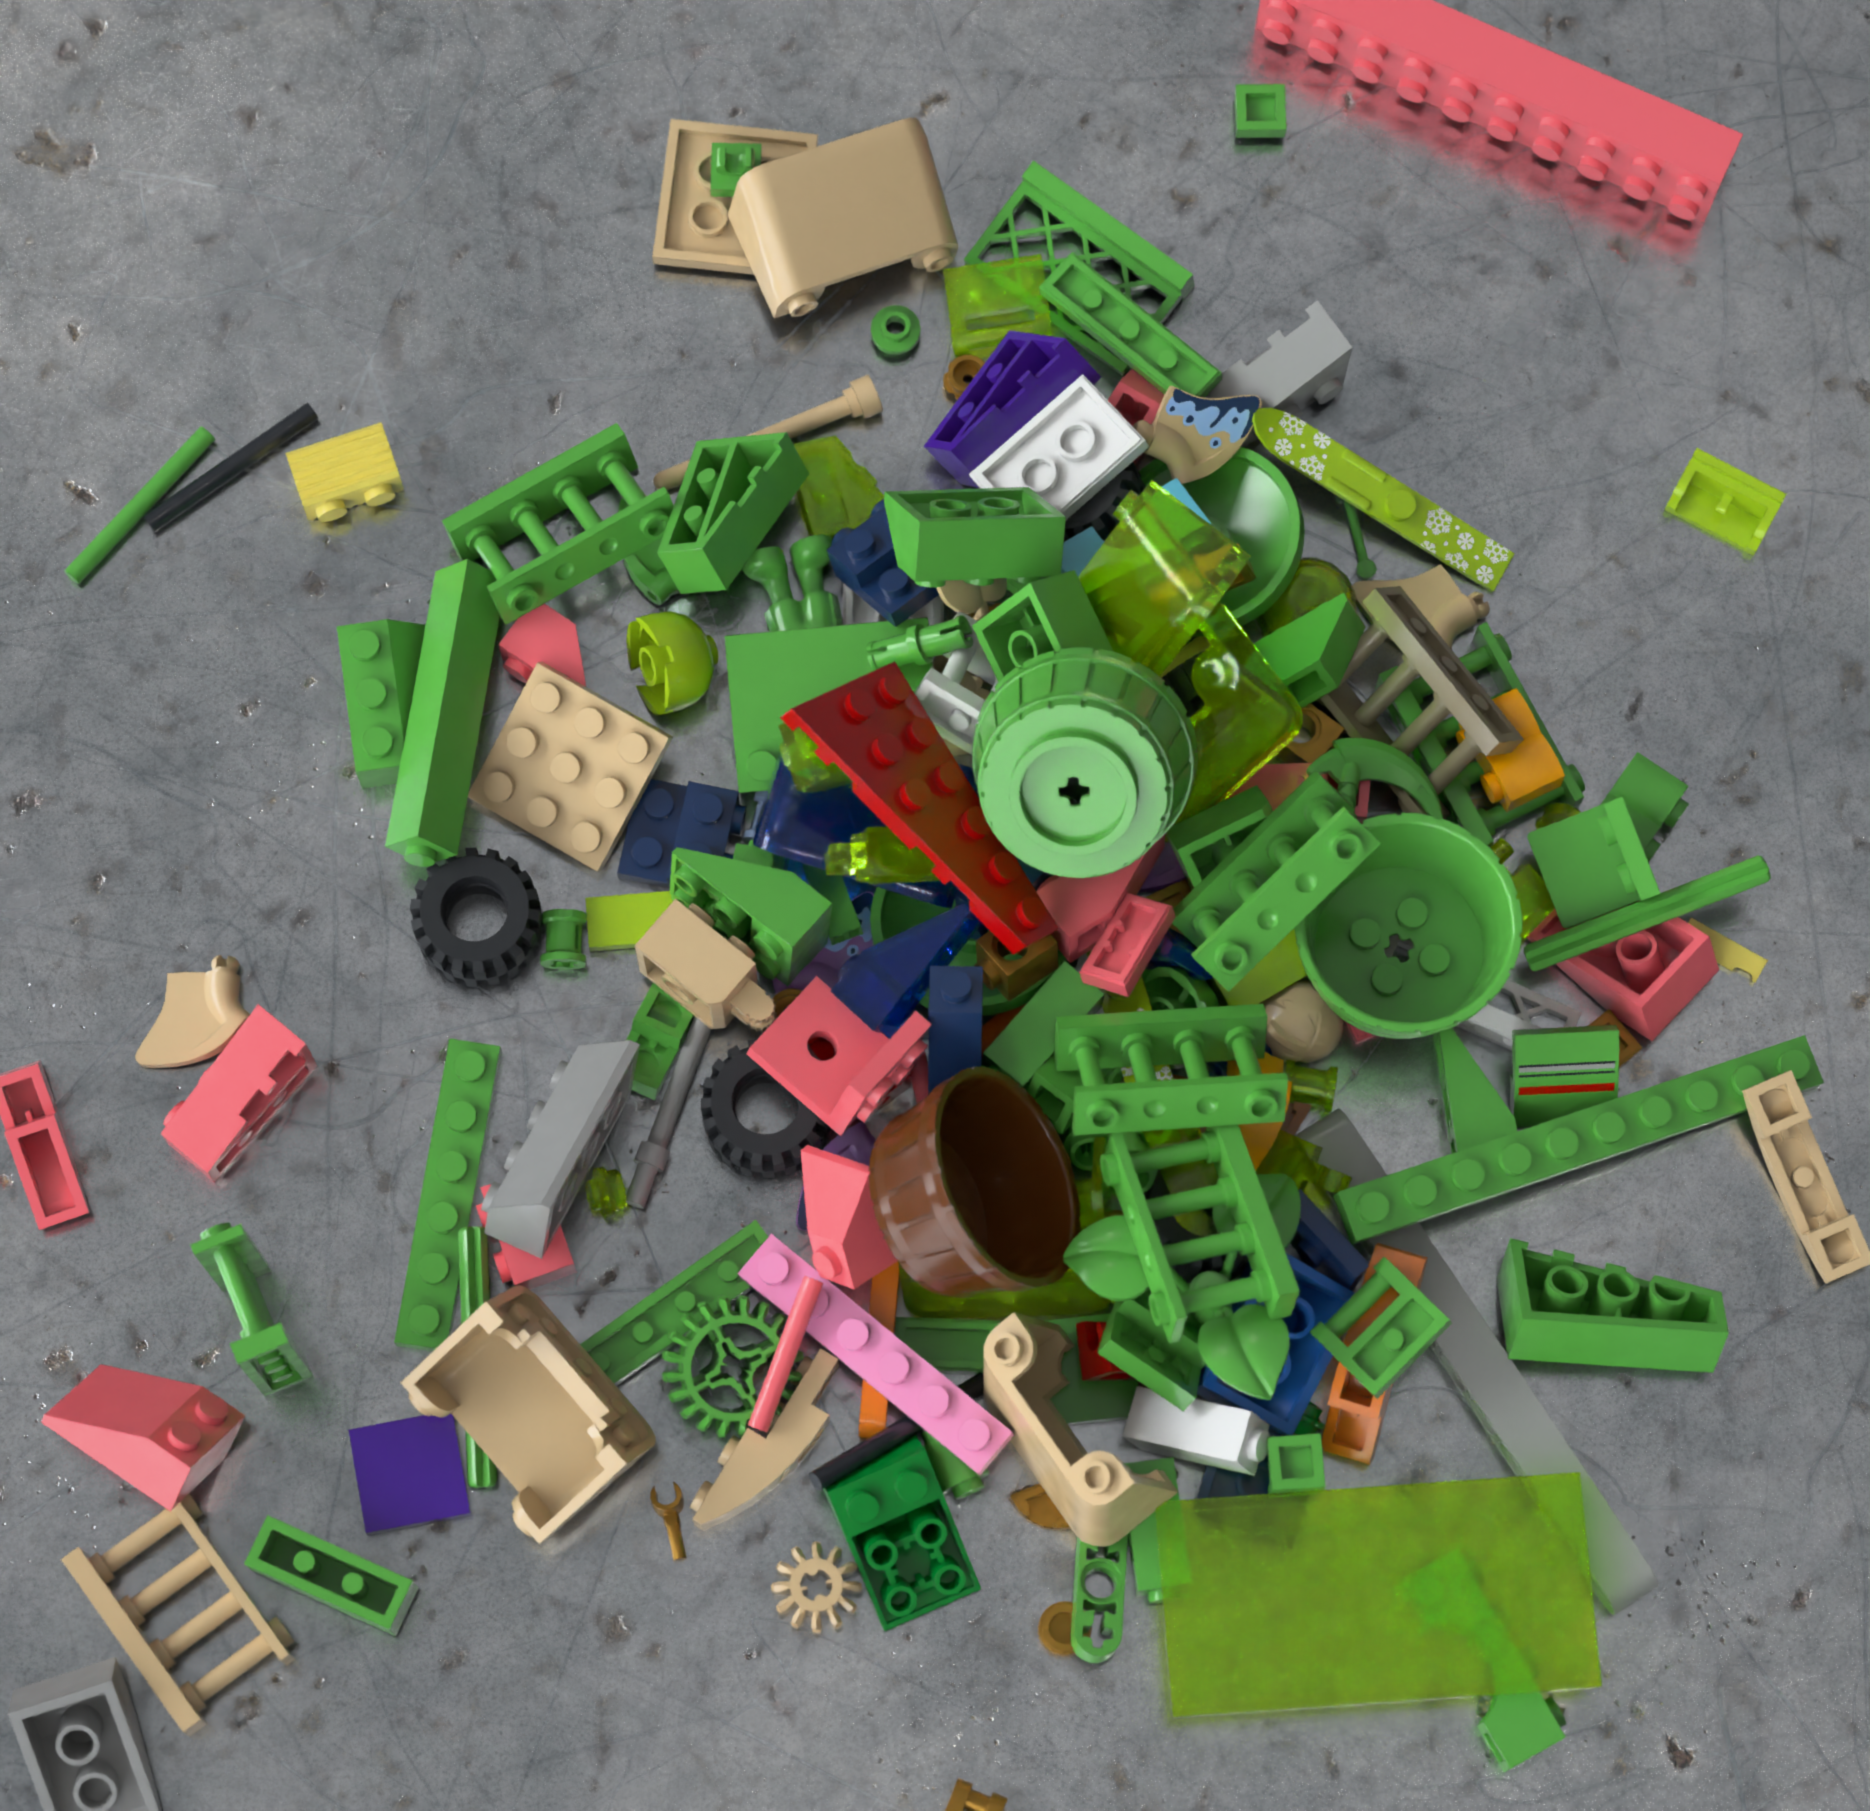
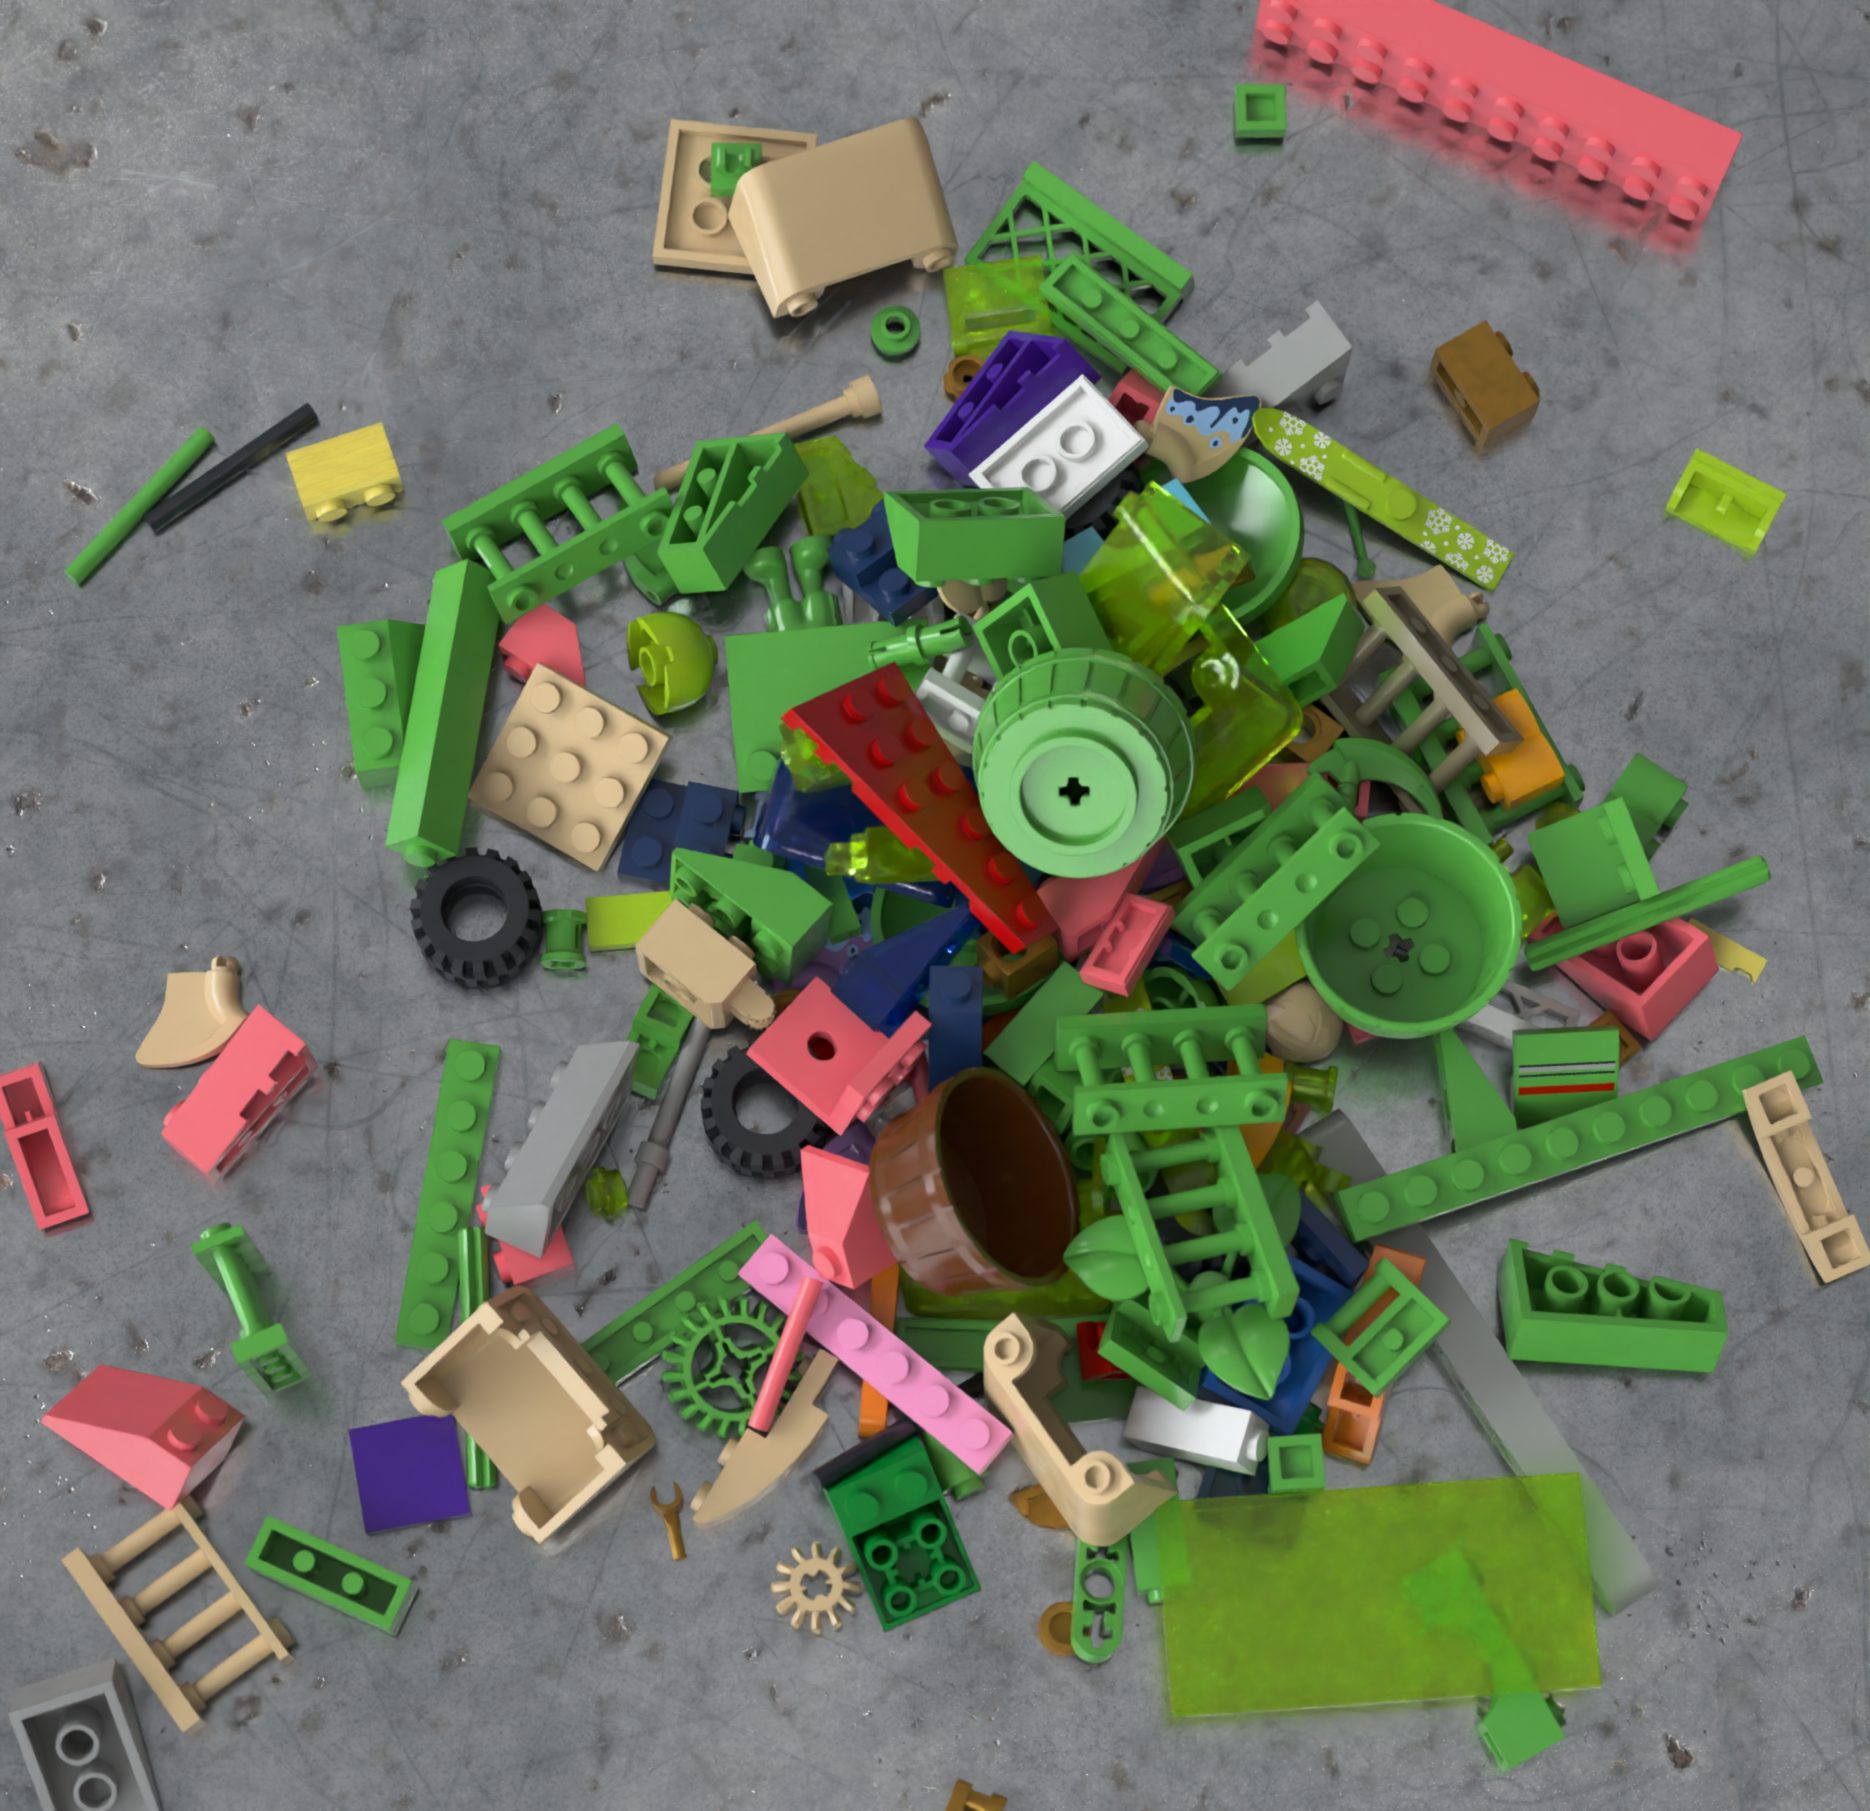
(1486, 382): none -> pearl gold brick

